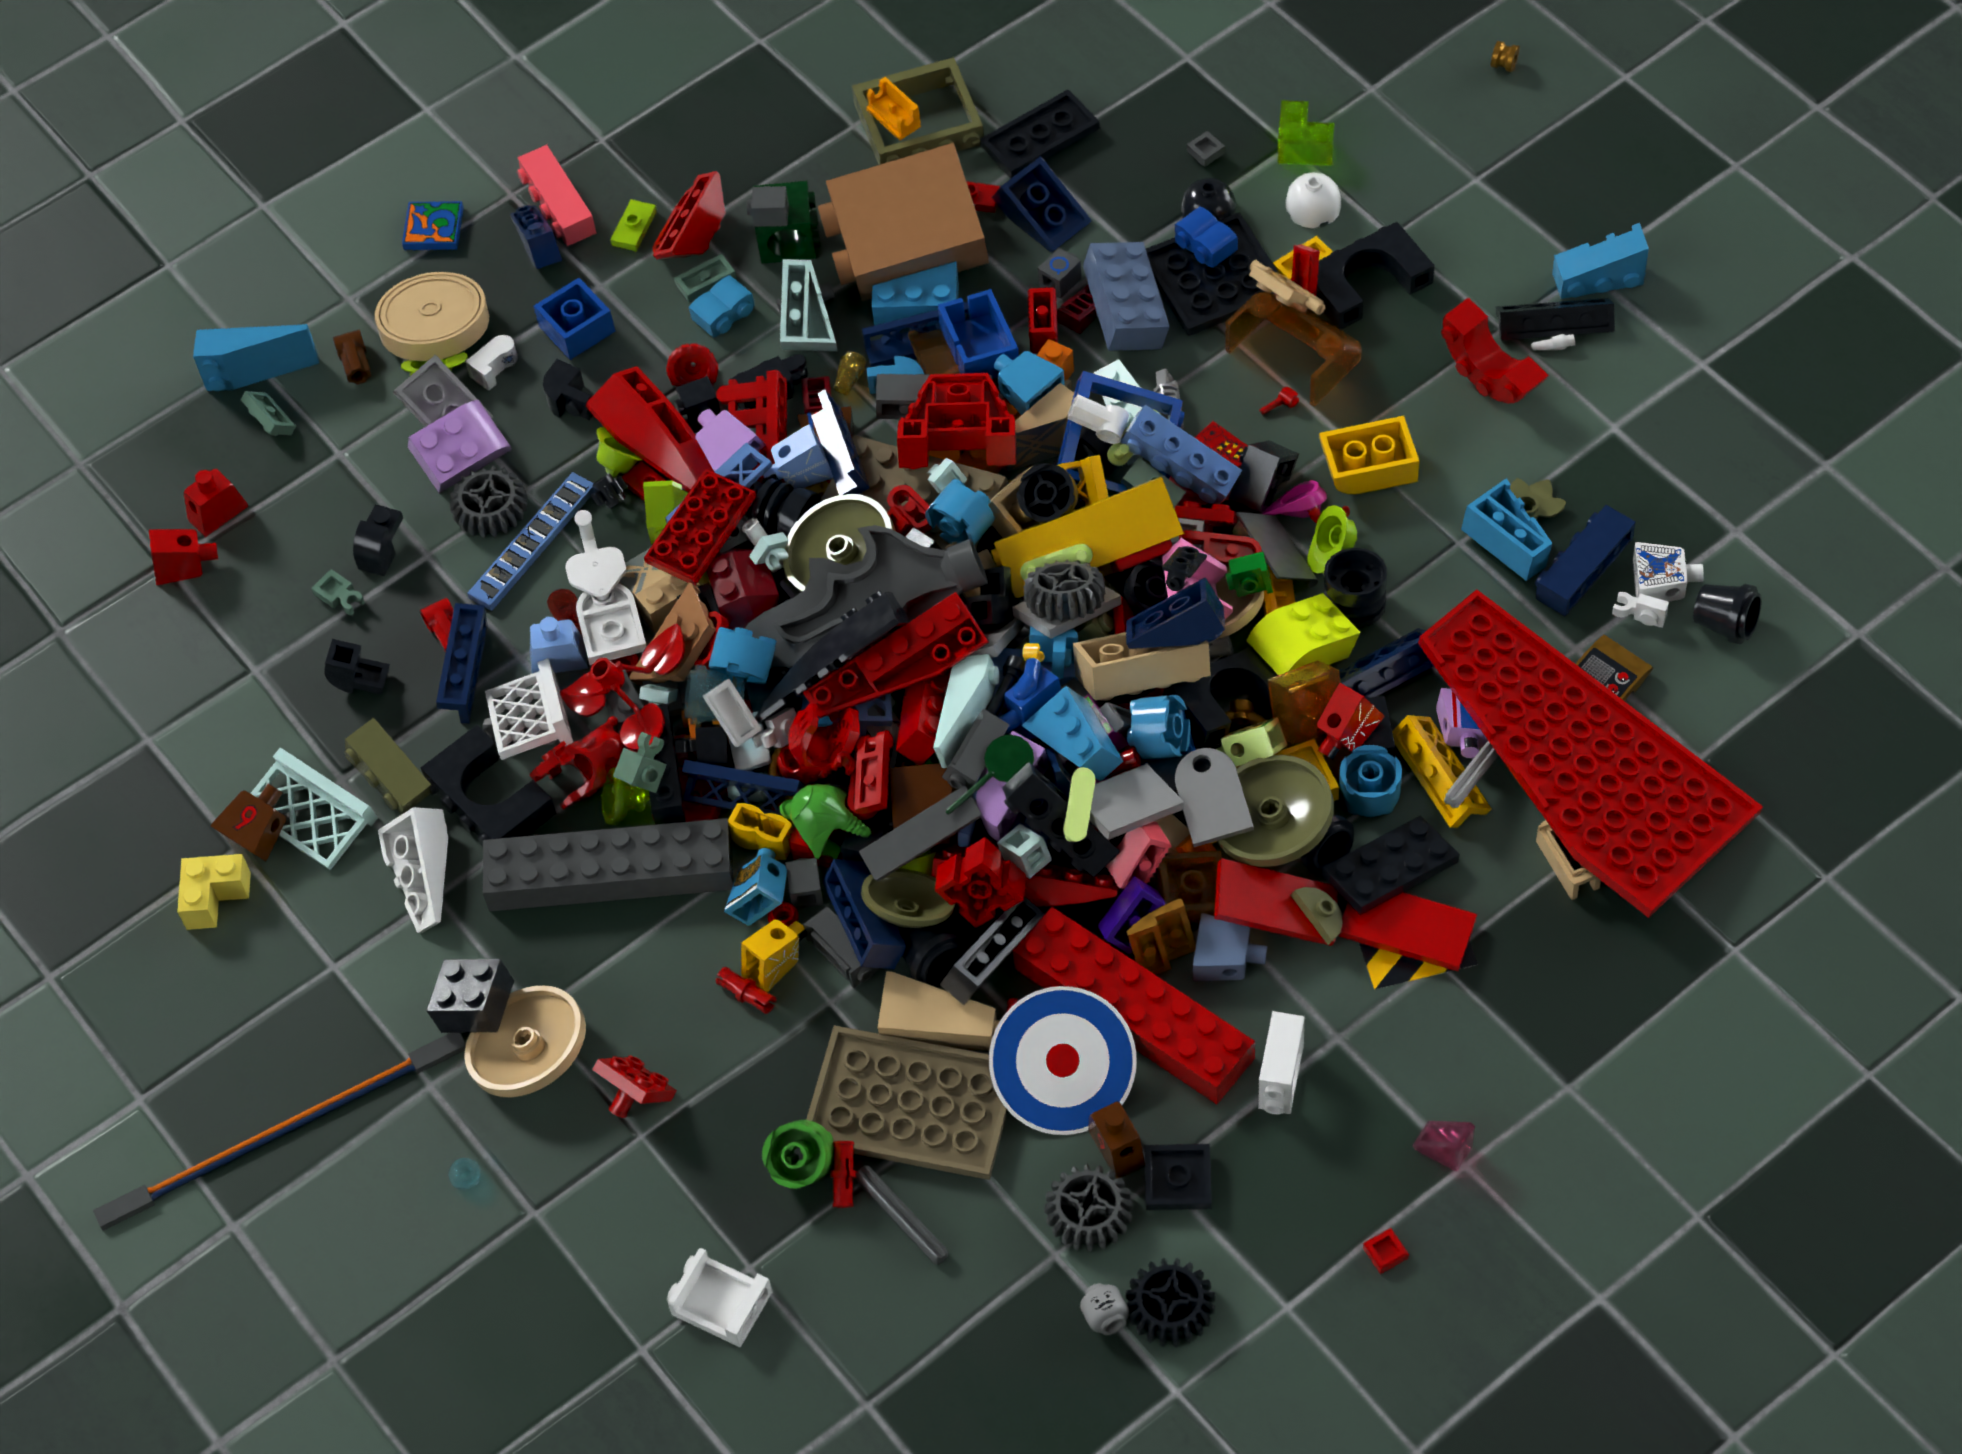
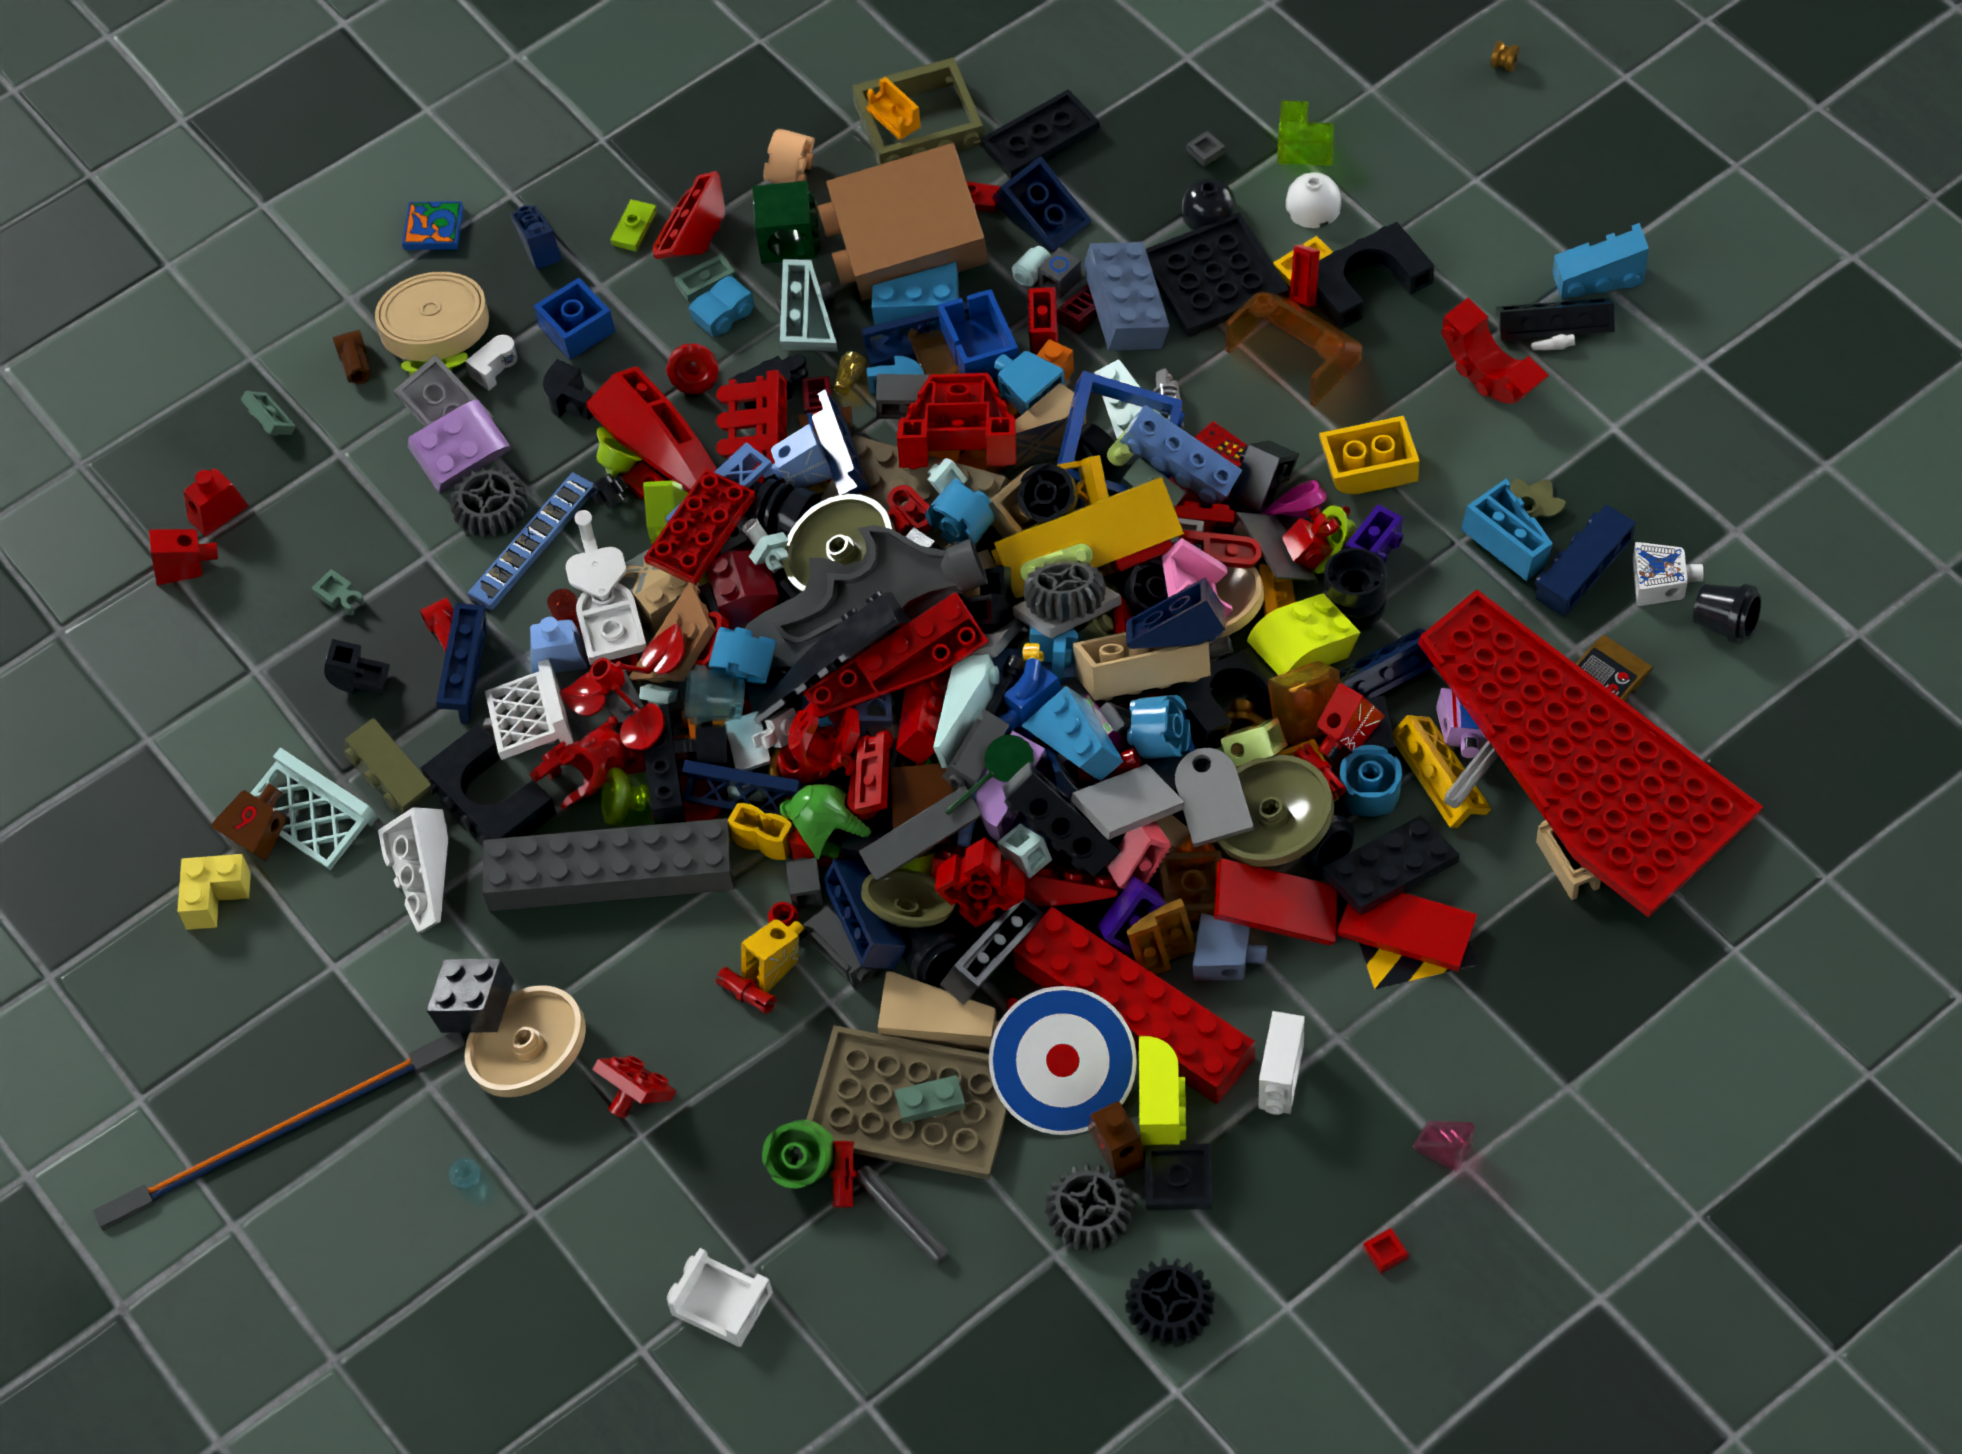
(251, 354): dark azure slope -> none
(373, 540): black brick -> none
(556, 195): coral brick -> none
(640, 767): sand green brick -> none
(695, 398): black brick -> none
(723, 436): lavender torso -> none
(732, 713): white tile -> none
(757, 888): dark azure torso -> none
(768, 206): dark grey brick -> none
(788, 157): none -> light nougat brick
(929, 1099): none -> sand green plate
(1026, 268): none -> light aqua brick
(1079, 804): yellowish green piece -> none
(1104, 1308): light grey head -> none
(1105, 420): white piece -> none
(1160, 1094): none -> neon yellow brick
(1181, 565): black hinge -> none
(1205, 237): blue brick -> none
(1249, 575): green brick -> none
(1286, 290): tan plate -> none
(1286, 396): red hand -> none
(1308, 540): none -> red brick
(1312, 757): none -> red pin
(1320, 911): olive plate -> none
(1379, 532): none -> dark purple brick
(1645, 608): white plate -> none

